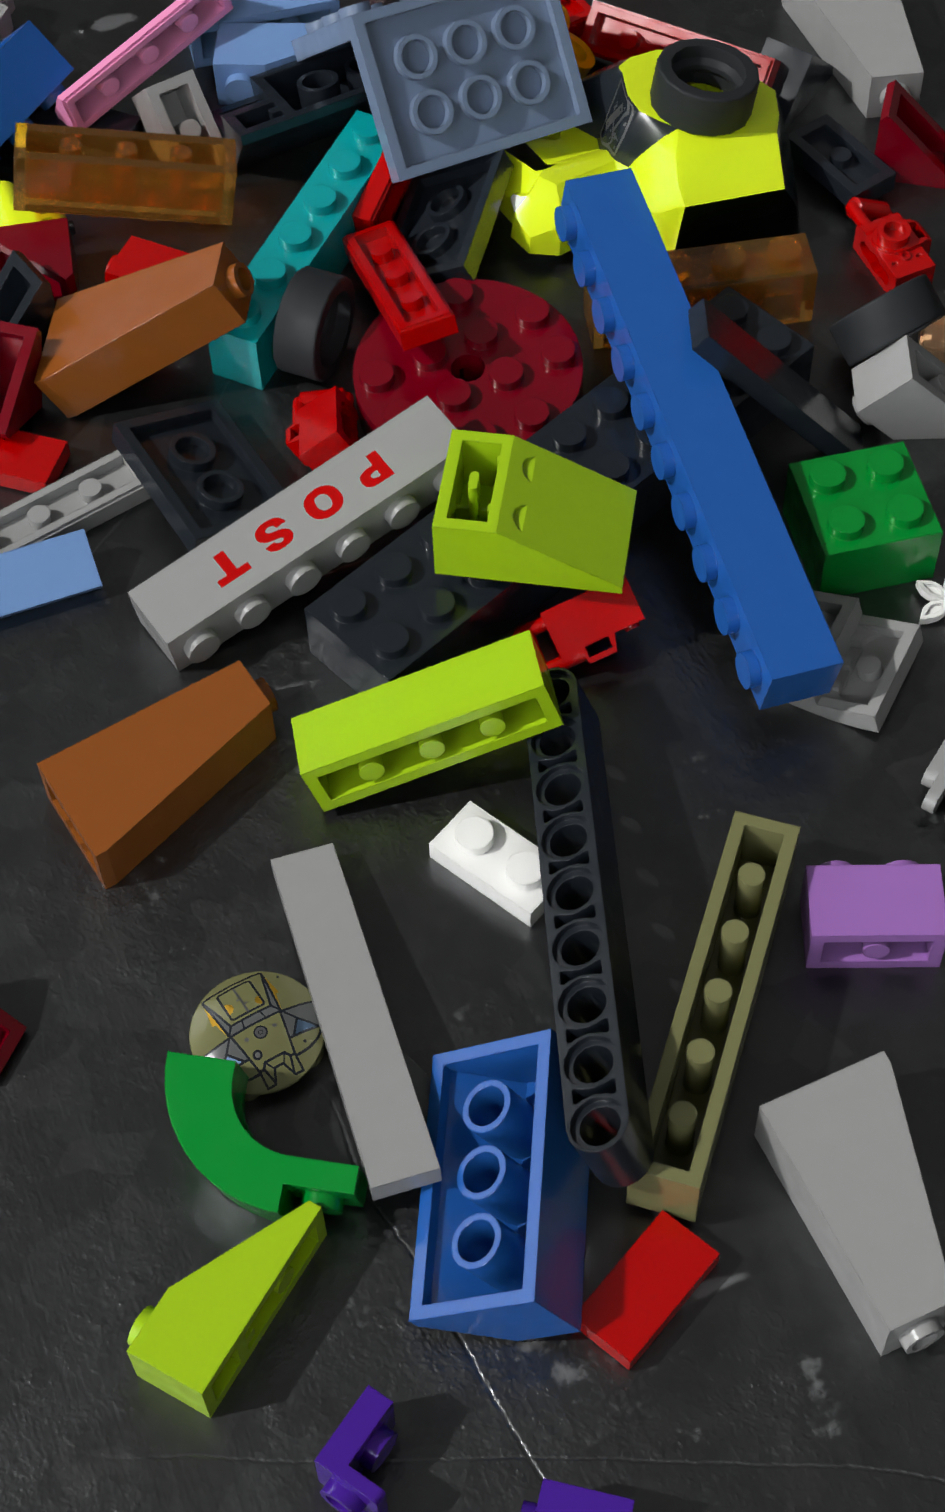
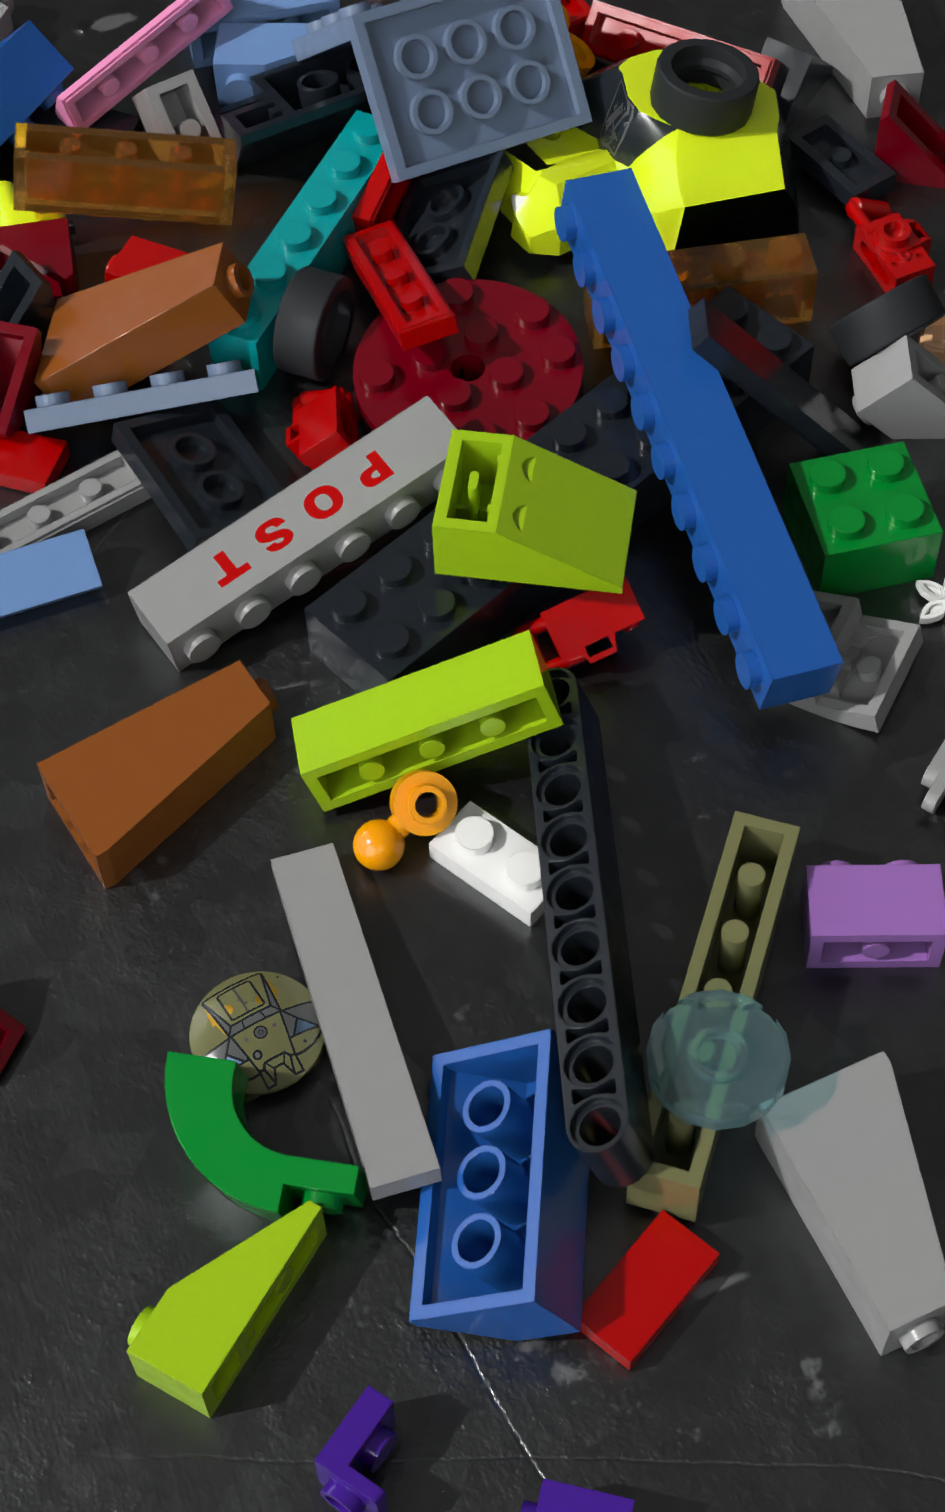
(115, 400): none -> sand blue plate
(381, 842): none -> light orange plate
(718, 1060): none -> clear light blue tile

